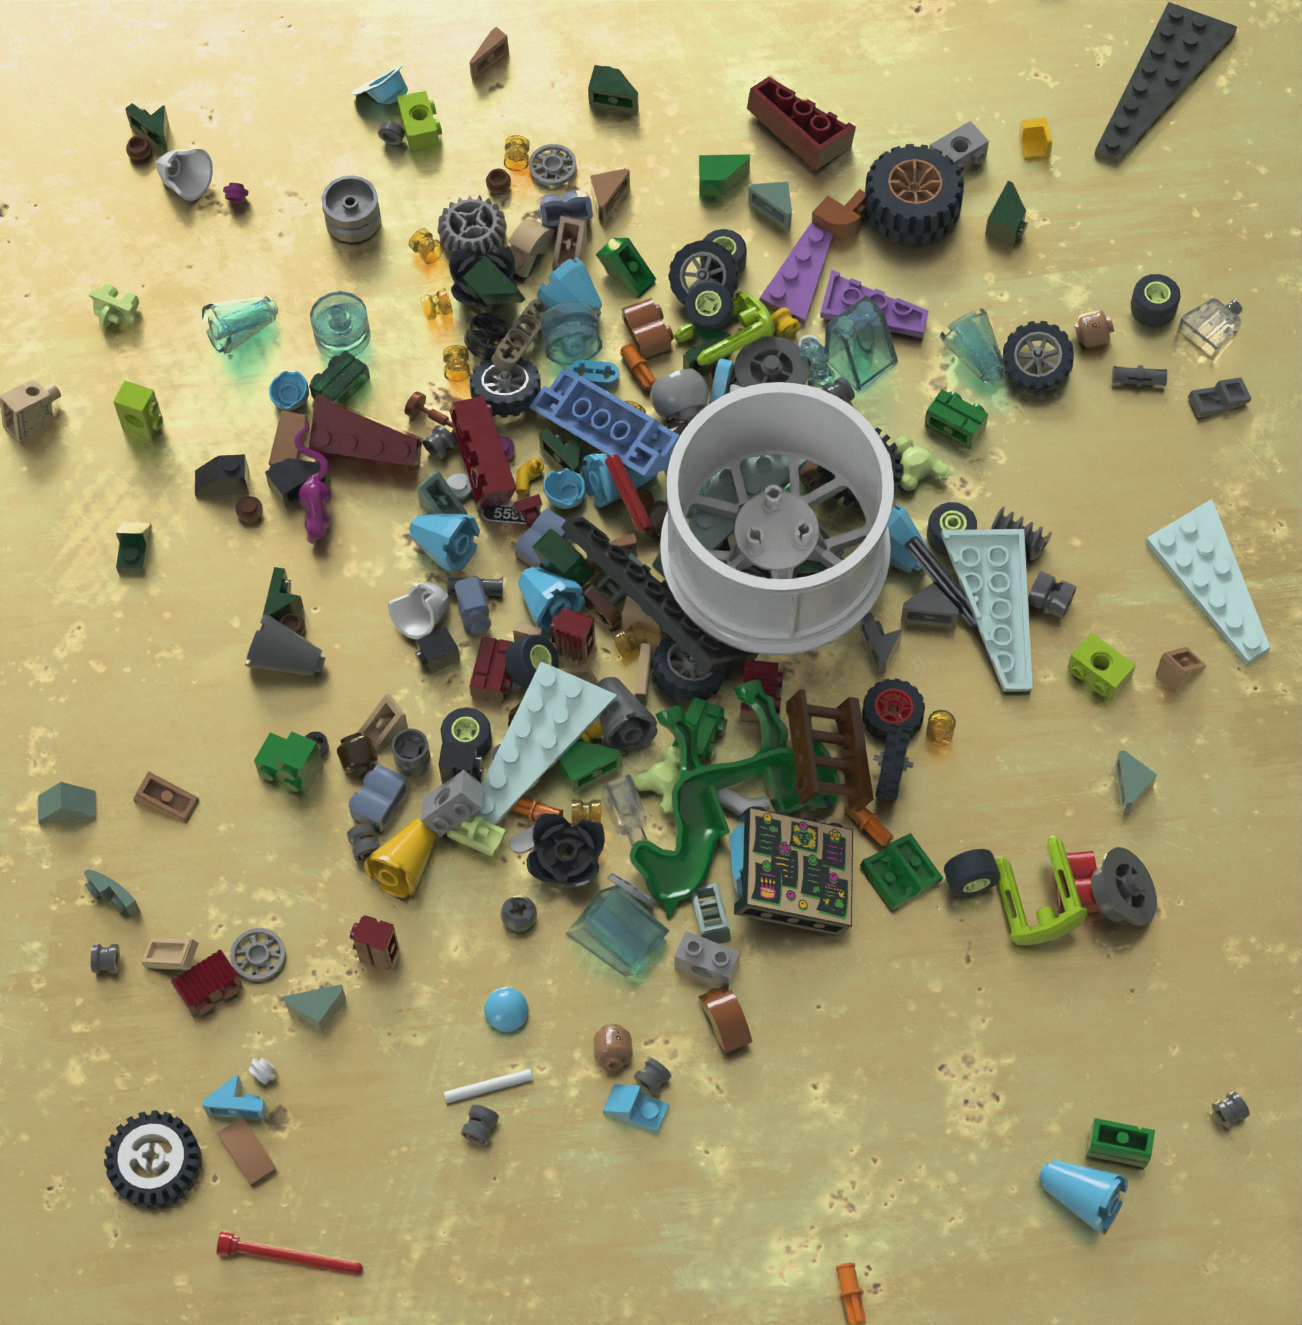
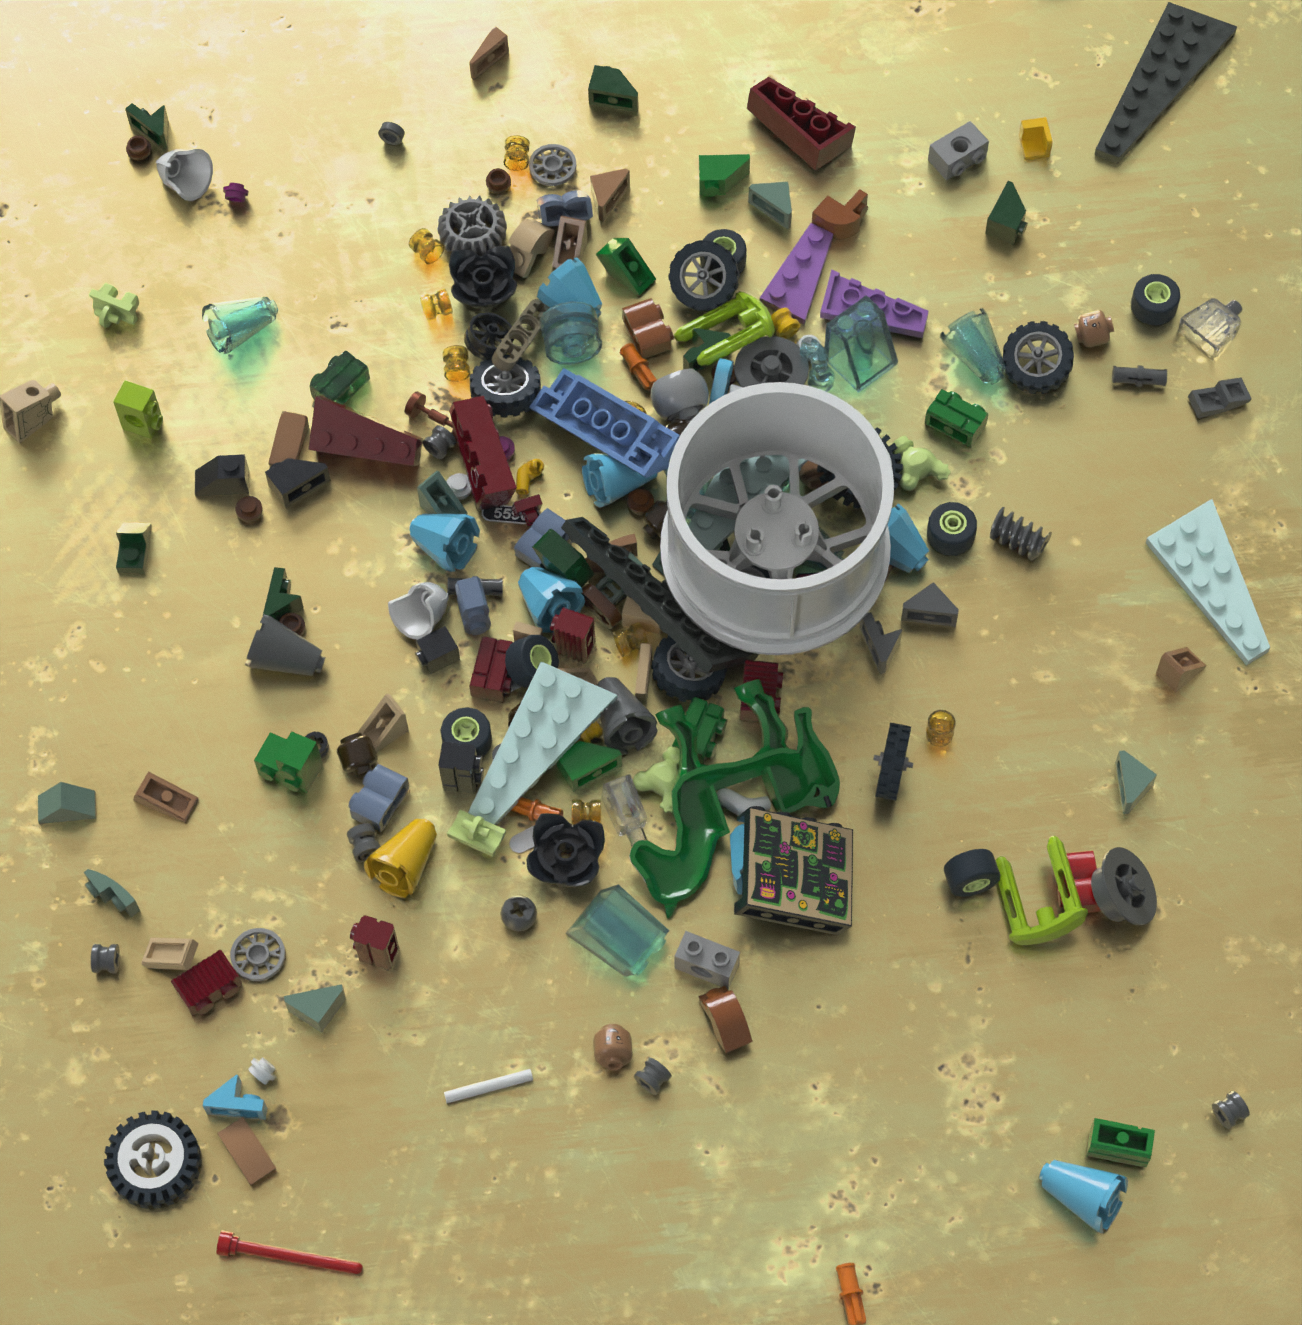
(289, 390): medium azure hair -> none
(314, 494): magenta animal -> none
(340, 324): clear light blue wheel -> none
(351, 208): flat silver wheel -> none
(386, 87): medium azure piece -> none
(411, 752): dark grey wheel -> none
(418, 120): lime brick -> none
(452, 803): light grey brick -> none
(479, 1124): dark grey wheel -> none
(491, 284): dark green slope -> none
(506, 1009): medium azure hair -> none
(562, 454): dark green slope -> none
(564, 488): medium azure hair -> none
(596, 371): medium azure beam -> none
(628, 492): red axle -> none
(633, 890): light grey wheel -> none
(634, 1107): medium azure slope -> none
(706, 297): black wheel -> none
(715, 930): sand green slope -> none
(841, 389): dark grey wheel -> none
(851, 743): reddish brown fence -> none
(869, 822): orange axle -> none
(884, 698): black wheel -> none
(901, 871): green slope -> none
(913, 194): black wheel -> none
(940, 578): black axle -> none
(995, 586): light aqua wing -> none
(1051, 594): dark grey wheel -> none
(1097, 652): lime brick -> none

